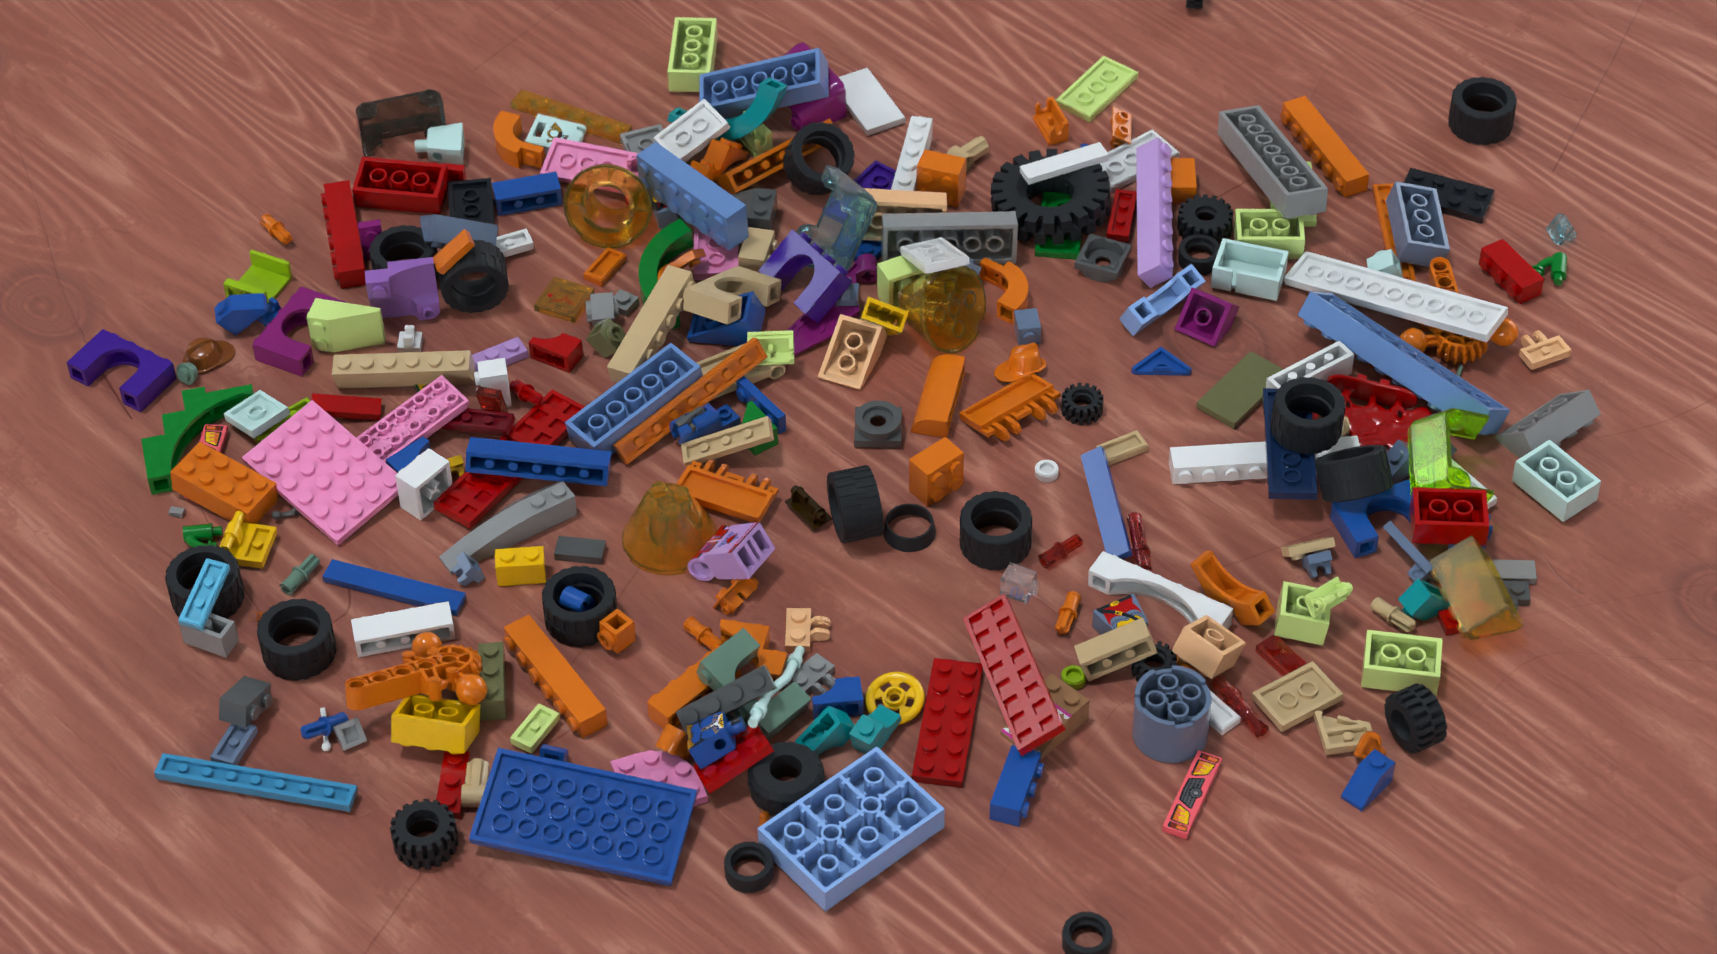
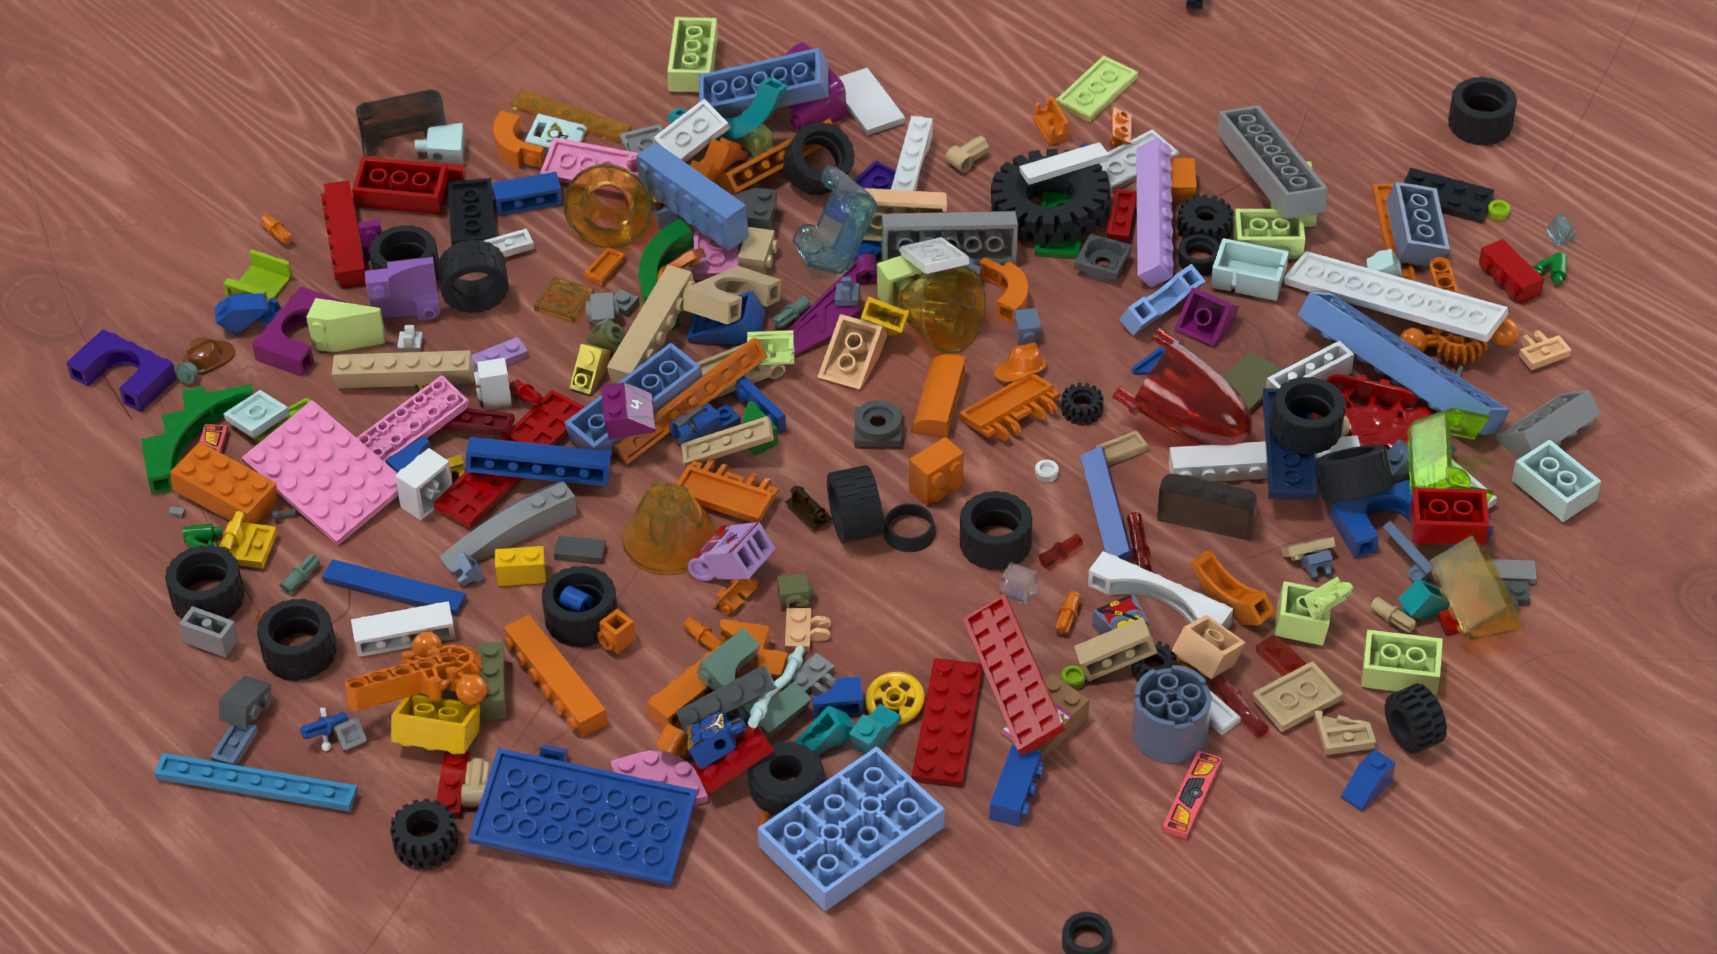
(204, 594): medium azure tile -> none
(349, 406): red tile -> none
(442, 229): sand blue slope -> none
(453, 251): orange tile -> none
(491, 399): clear red plate -> none
(535, 728): yellowish green plate -> none
(559, 352): red arch -> none
(589, 368): none -> light yellow slope
(627, 410): none -> magenta slope
(743, 851): black tyre -> none
(791, 312): none -> sand green axle
(794, 591): none -> olive brick
(827, 282): dark purple arch -> none
(942, 174): orange brick -> none
(1189, 398): none -> clear red windscreen
(1207, 506): none -> clear smoke windscreen
(1324, 146): orange brick -> none
(1368, 742): orange tile -> none
(1499, 210): none -> lime tile

